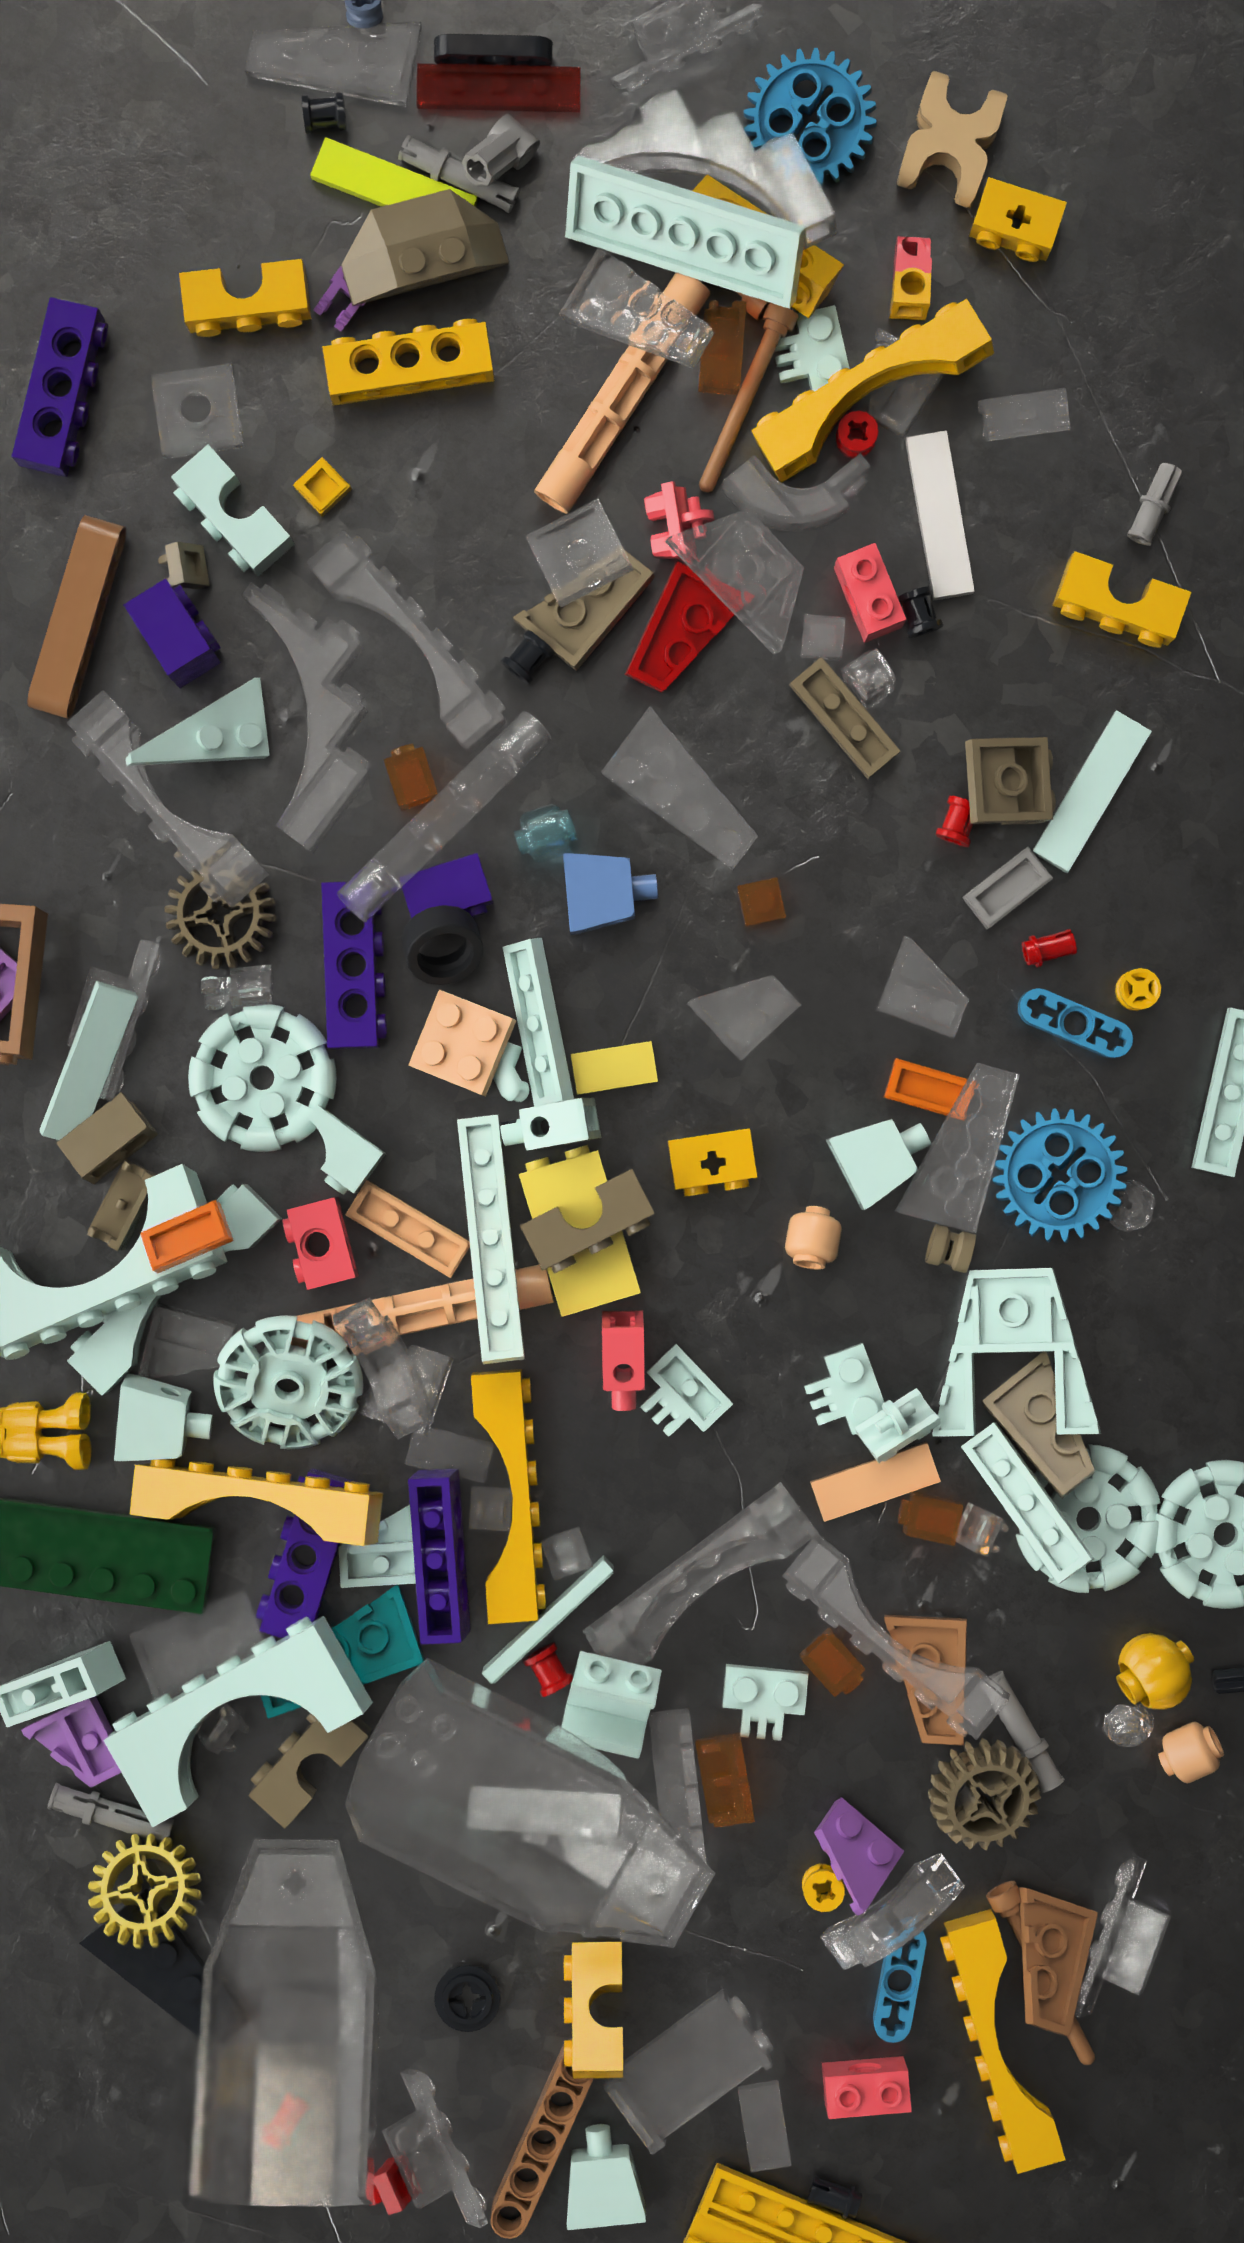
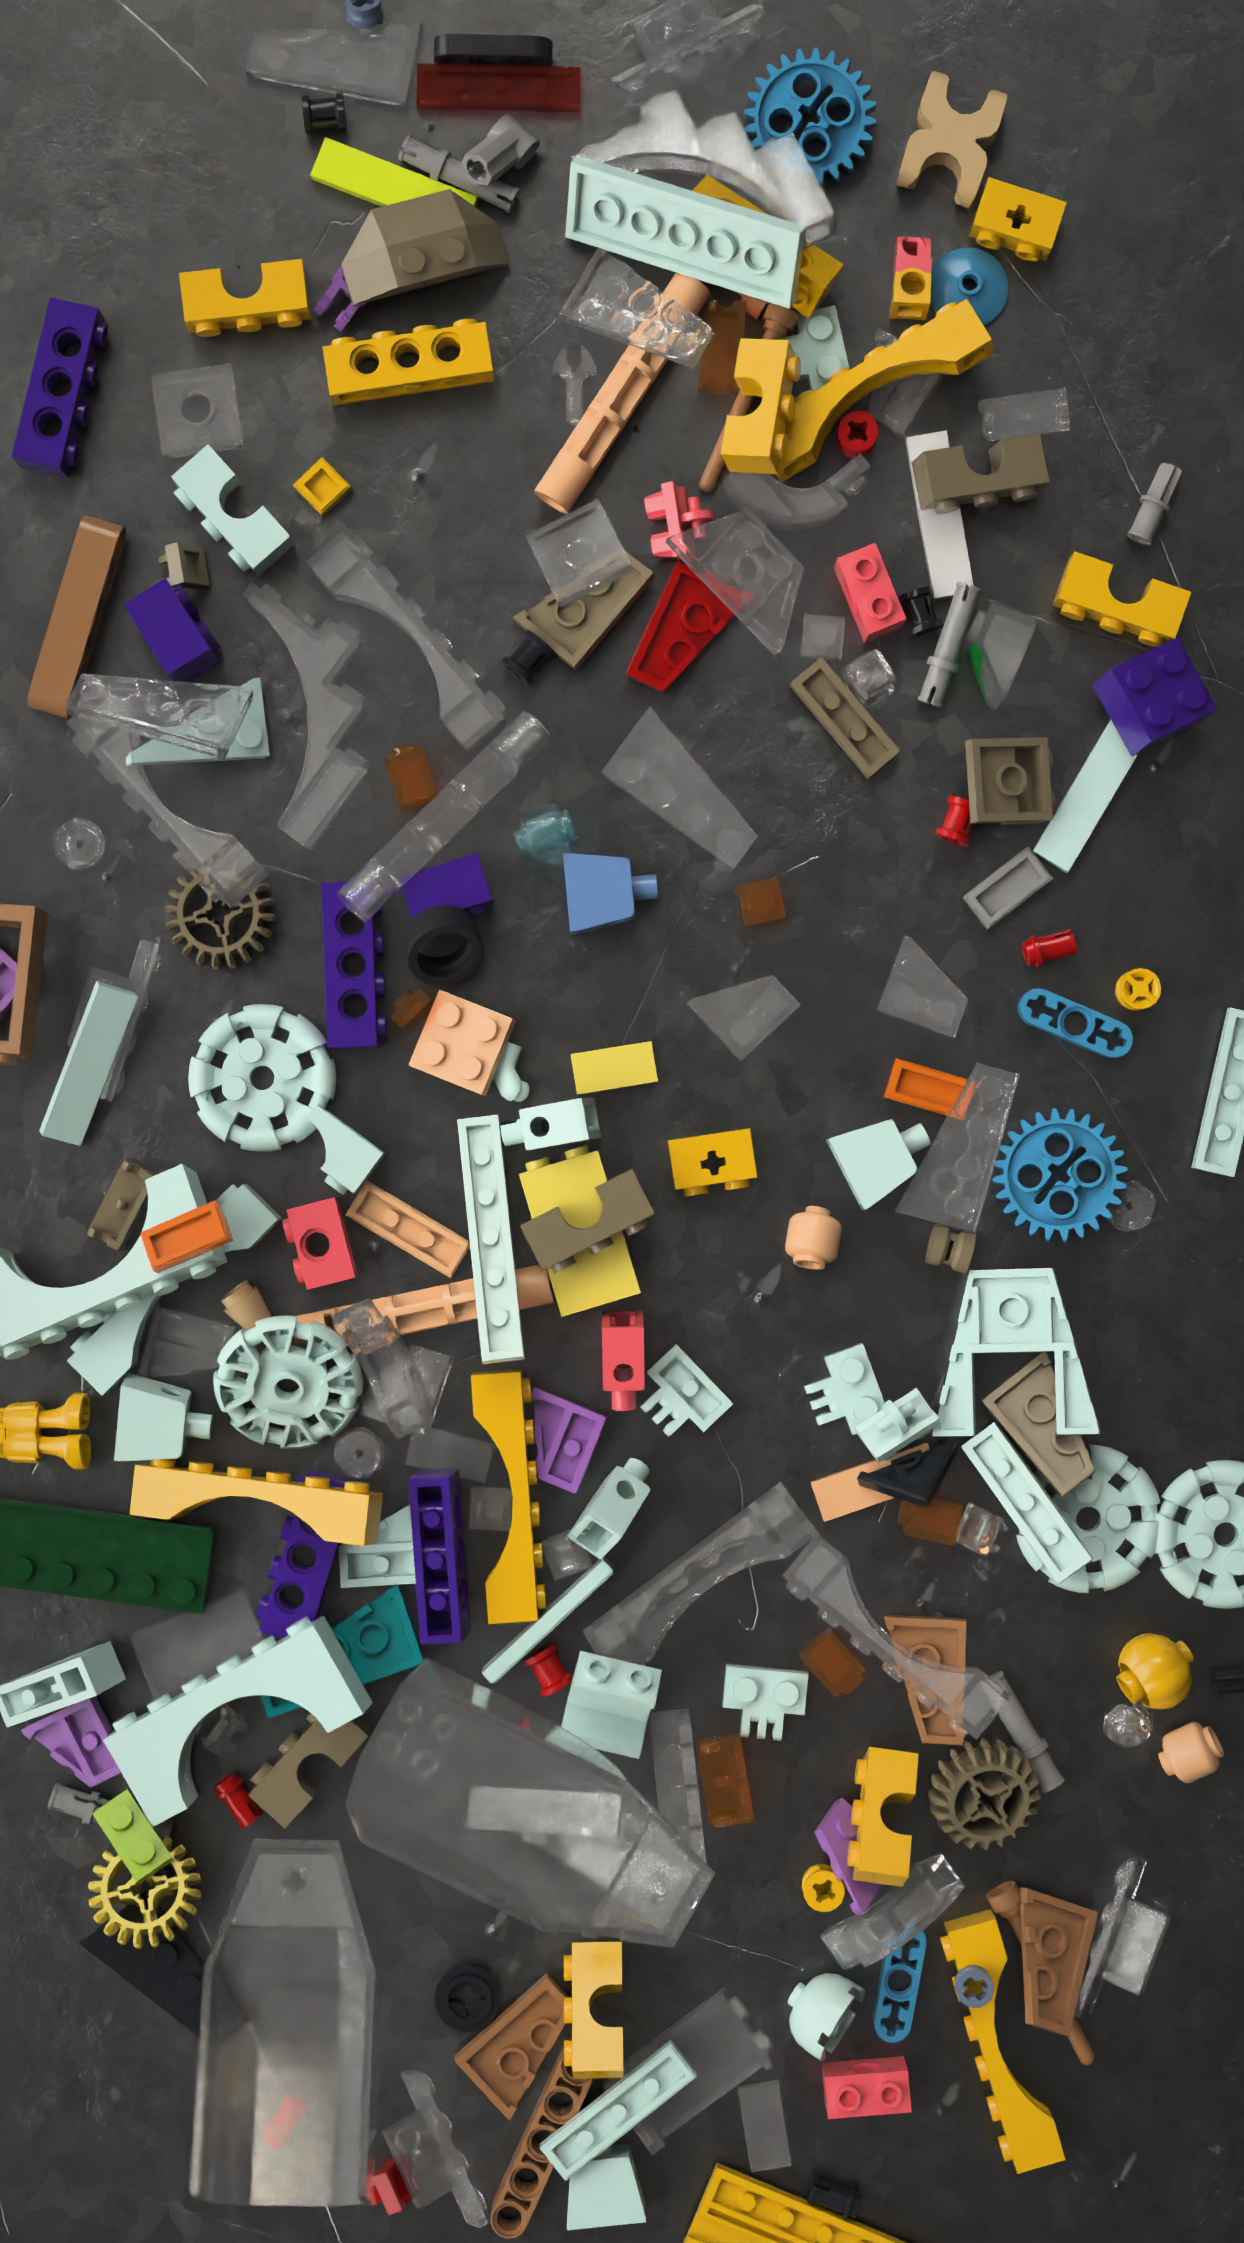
(69, 834): none -> clear plate
(106, 1138): dark tan hinge -> none
(132, 1836): none -> lime plate
(168, 711): none -> clear wing
(237, 1799): none -> red pin
(243, 988): clear plate -> none
(245, 1305): none -> tan cone
(366, 1441): none -> clear plate
(410, 1007): none -> clear orange plate
(512, 2047): none -> medium nougat wing
(538, 1022): light aqua plate -> none
(564, 1439): none -> medium lavender wing
(574, 381): none -> clear bar
(611, 1508): none -> light aqua torso
(618, 2110): none -> light aqua tile
(759, 439): none -> yellow arch
(823, 2012): none -> light aqua cylinder
(878, 1852): none -> yellow arch
(913, 1476): none -> black tile
(947, 480): none -> dark tan arch
(949, 644): none -> light grey pin
(962, 263): none -> dark azure dish
(976, 1973): none -> sand blue bush
(997, 649): none -> clear slope
(1154, 696): none -> dark purple brick

